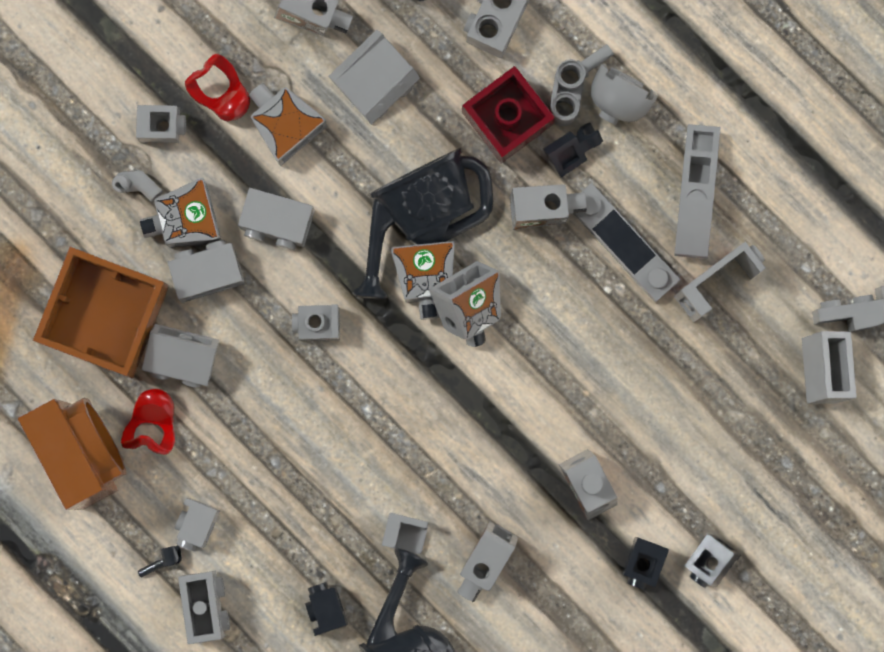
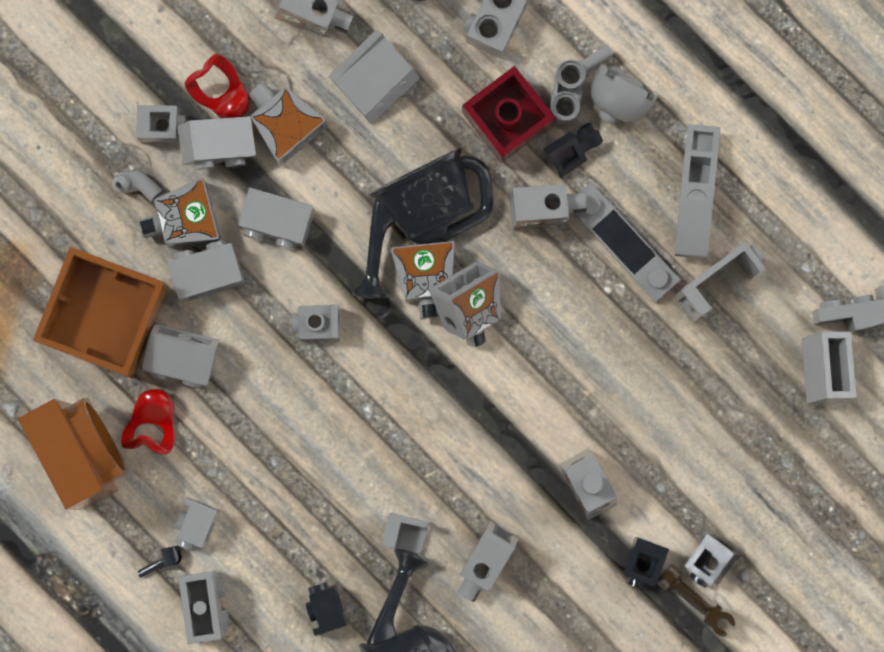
(216, 142): none -> light grey brick
(672, 580): none -> dark brown bar

